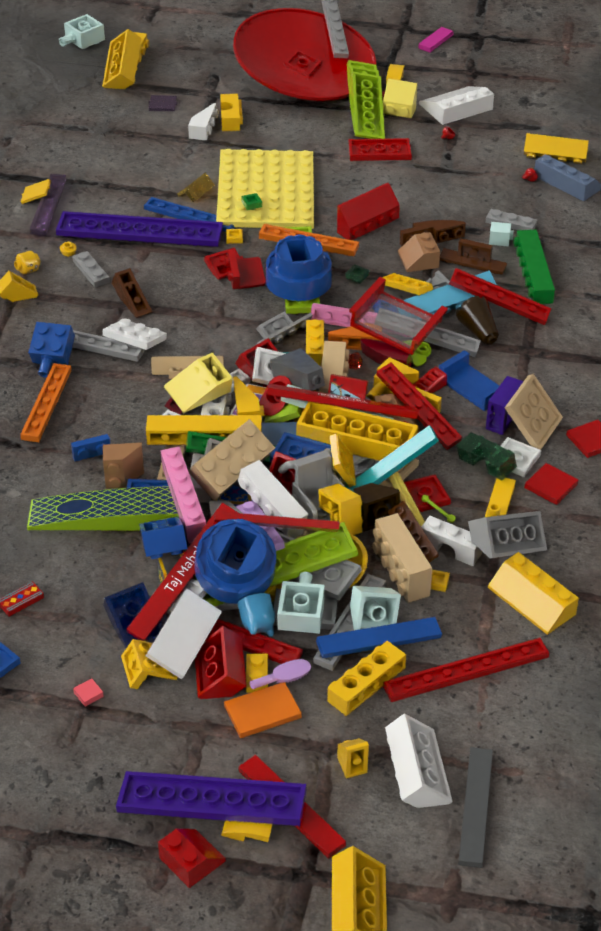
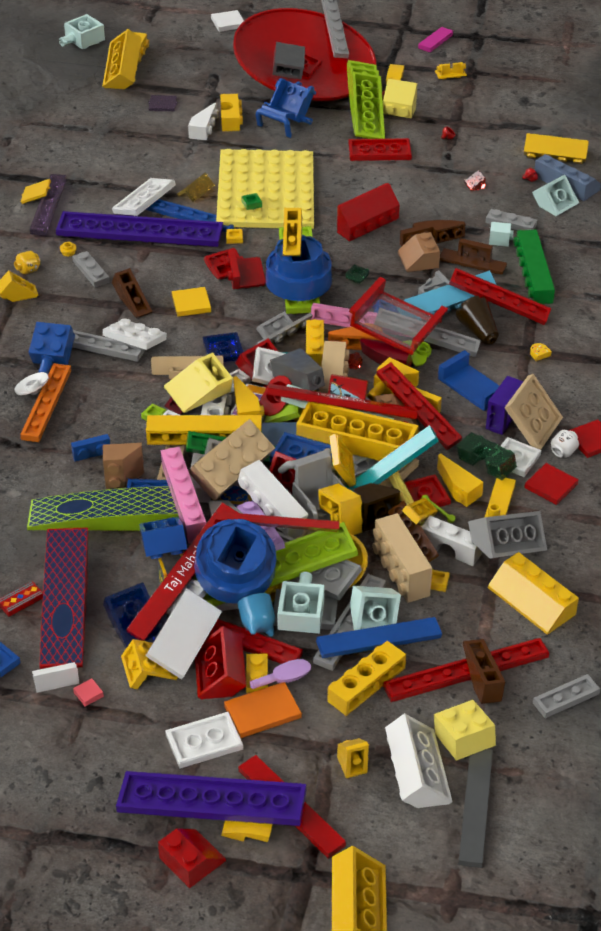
(31, 384): none -> white dish
(56, 677): none -> white panel
(64, 597): none -> dark blue slope
(143, 196): none -> white tile
(152, 410): none -> lime tile
(191, 301): none -> yellow tile
(204, 740): none -> white tile
(223, 345): none -> clear blue plate
(227, 20): none -> white tile
(287, 102): none -> blue piece
(288, 60): none -> dark grey brick
(292, 231): none -> yellow slope
(329, 243): orange plate -> none
(407, 284): yellow tile -> none
(420, 510): none -> yellow tile
(434, 375): red slope -> none
(444, 71): none -> yellow hinge
(459, 104): white slope -> none
(460, 483): none -> yellow slope
(464, 729): none -> light yellow brick
(475, 181): none -> clear red slope
(484, 672): none -> reddish brown slope
(539, 351): none -> yellow tile
(556, 196): none -> light aqua slope
(564, 443): none -> white head
(566, 696): none -> light grey plate

